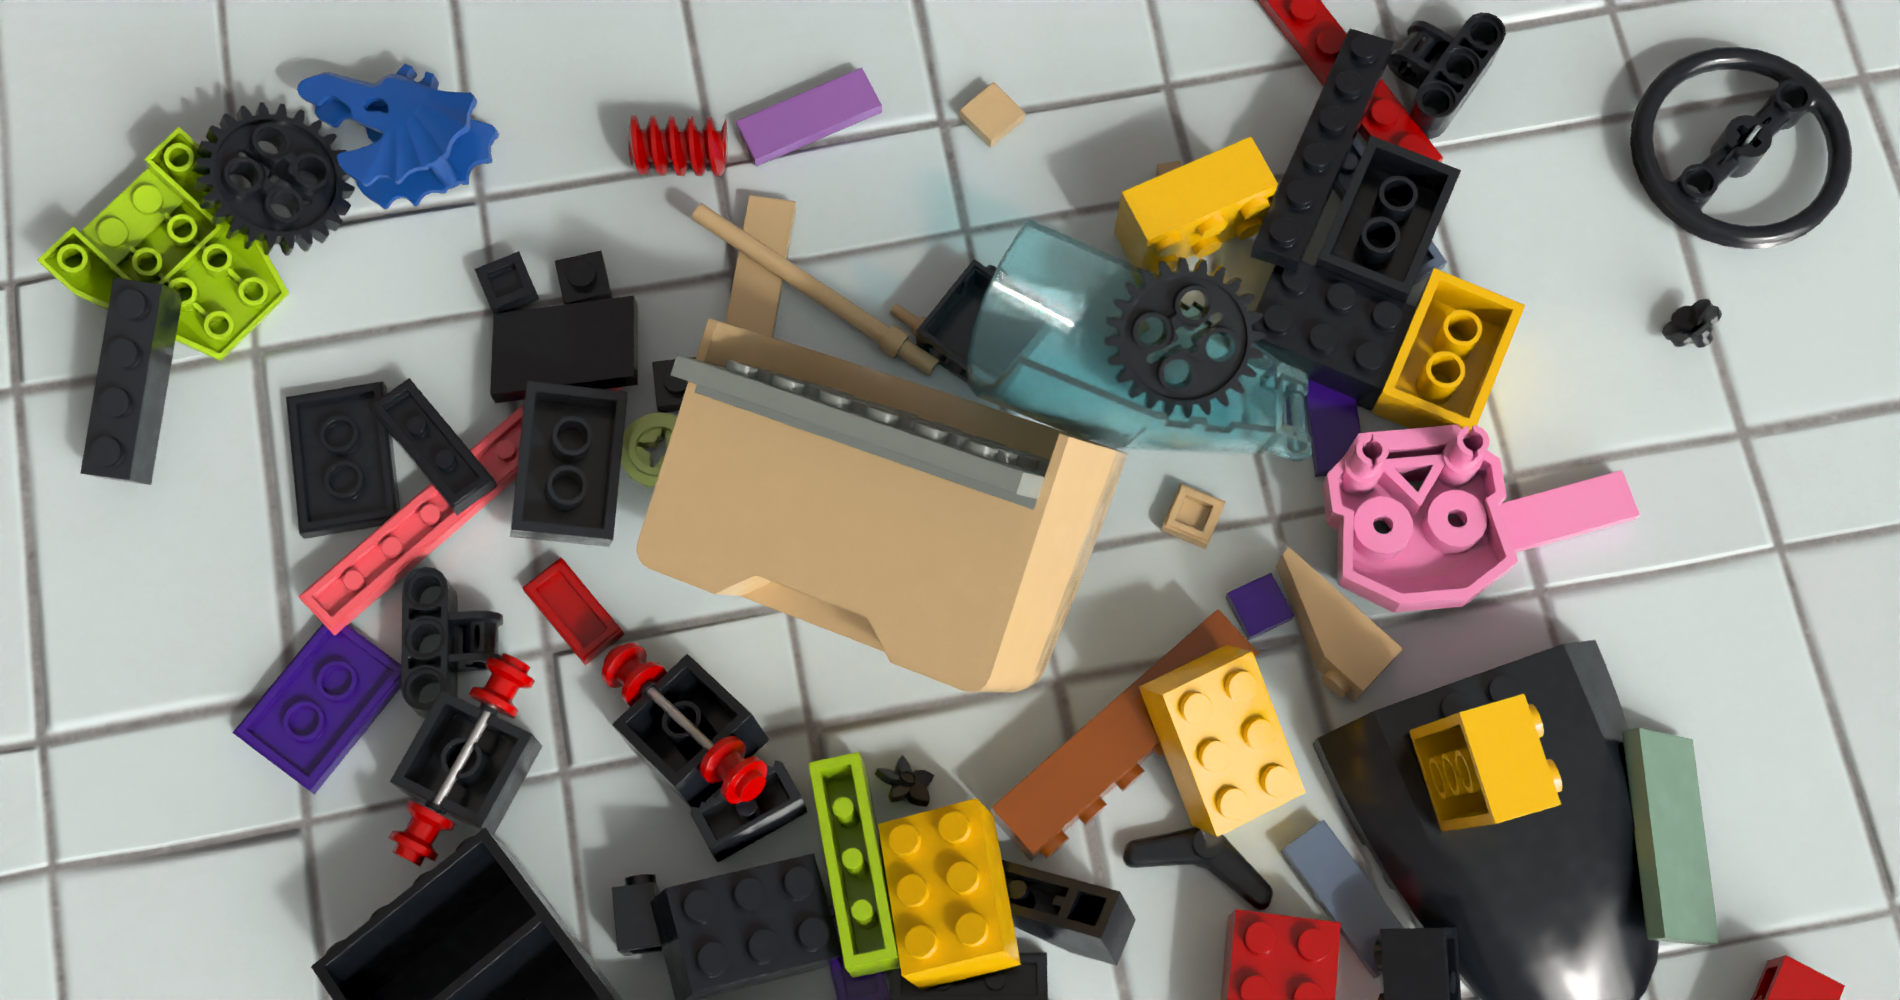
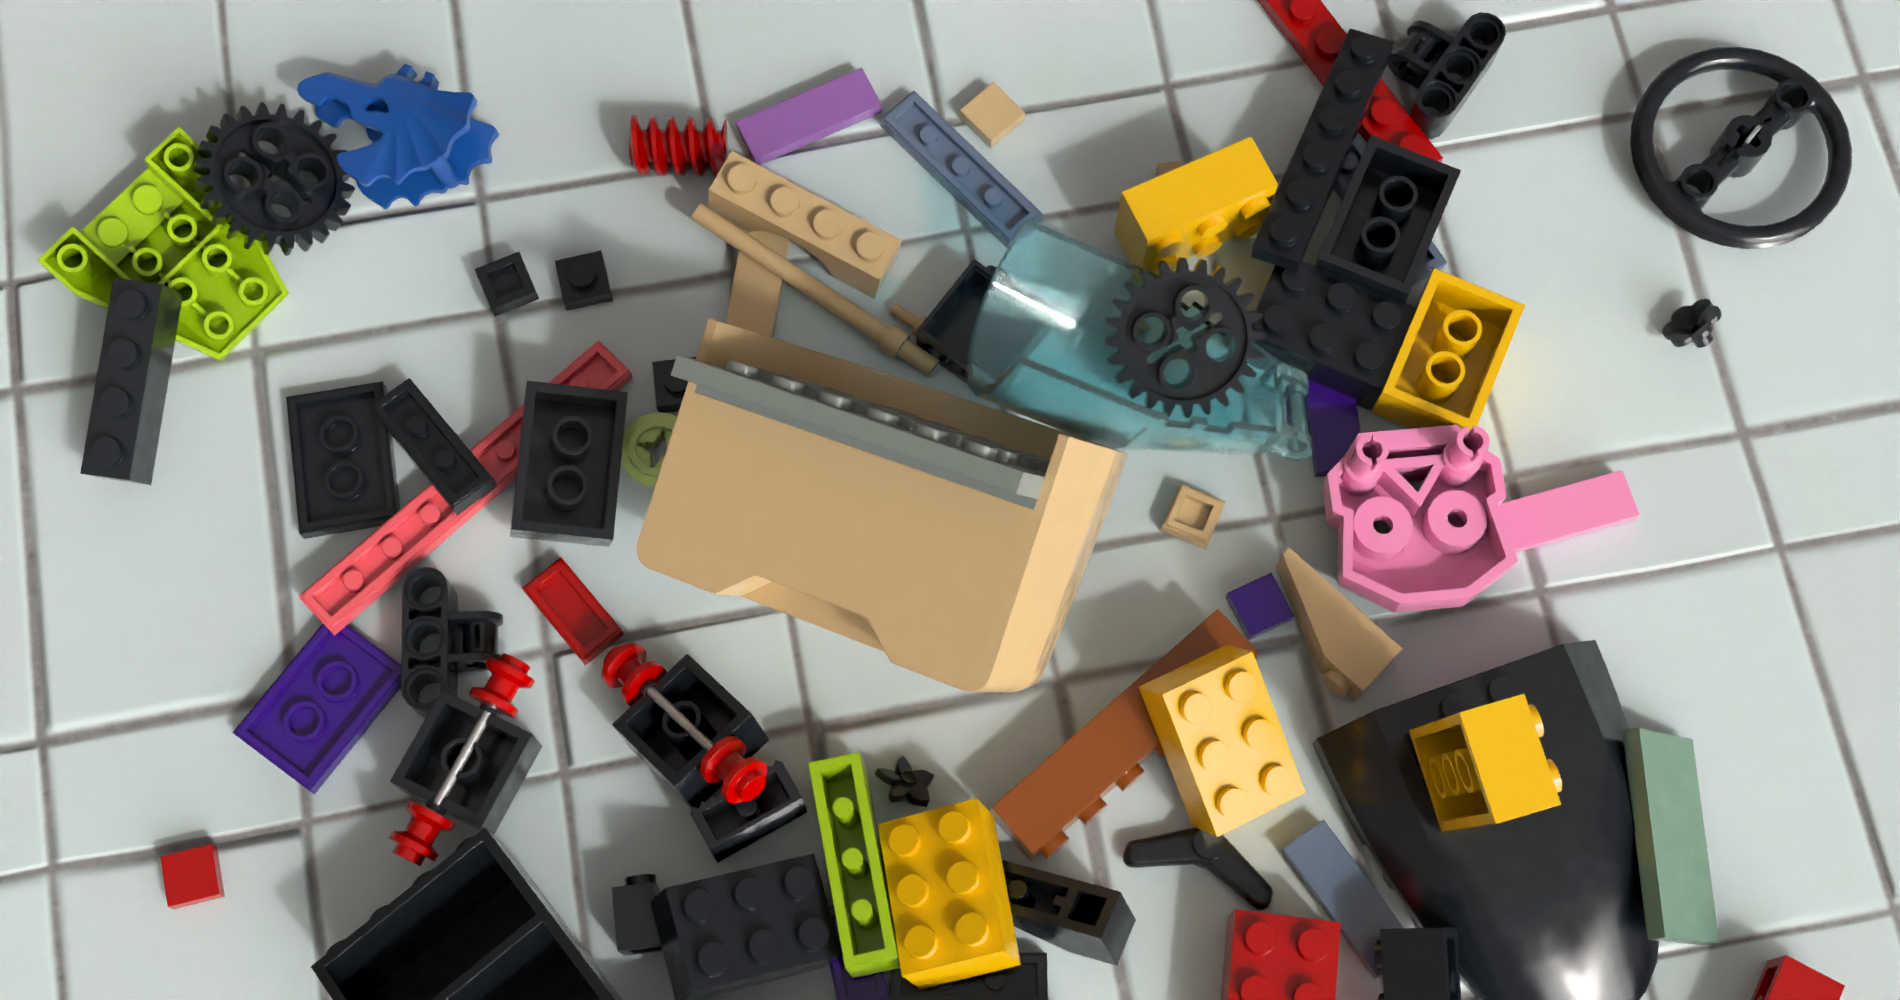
(192, 876): none -> red tile
(565, 345): black tile -> none
(767, 202): none -> tan arch
(959, 168): none -> sand blue tile

